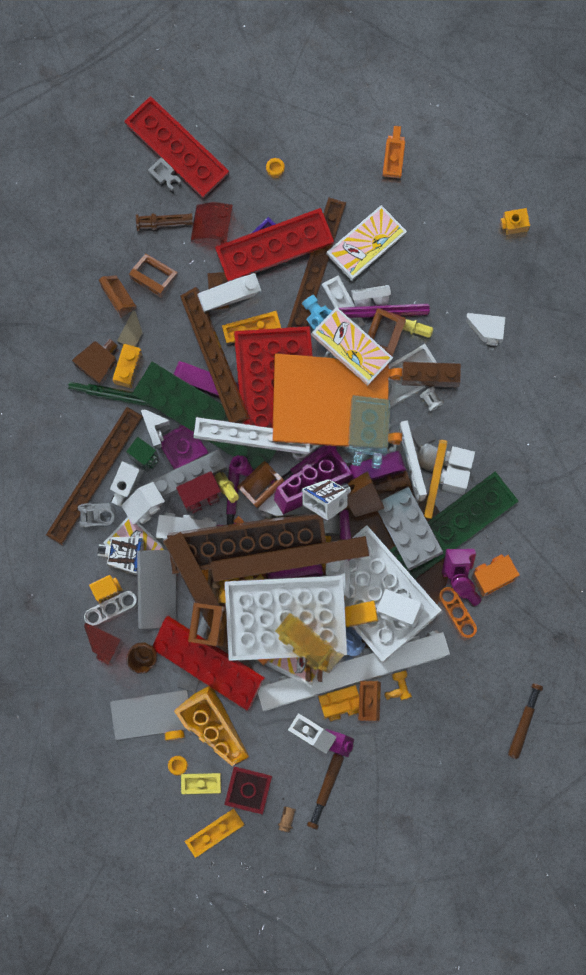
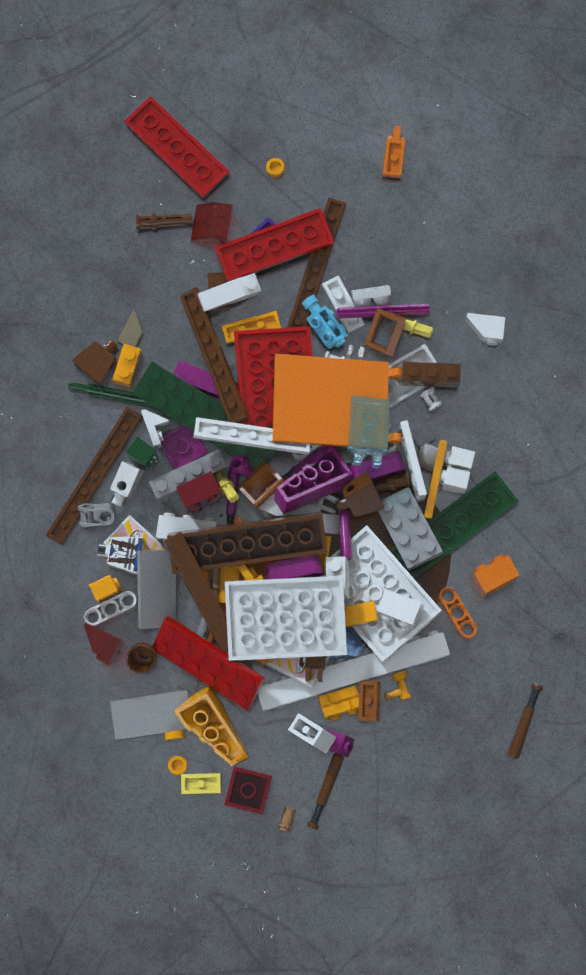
(117, 295): dark orange tile -> none
(143, 504): white brick -> none
(148, 283): dark orange tile -> none
(163, 173): light grey plate -> none
(214, 833): light orange plate -> none
(218, 625): dark orange tile -> none
(289, 558): reddish brown tile -> none
(308, 644): clear yellow wedge -> none
(326, 498): white torso -> none
(352, 346): tile -> none
(366, 242): tile -> none
(458, 561): magenta brick -> none
(465, 588): magenta arm -> none
(515, 221): light orange brick -> none

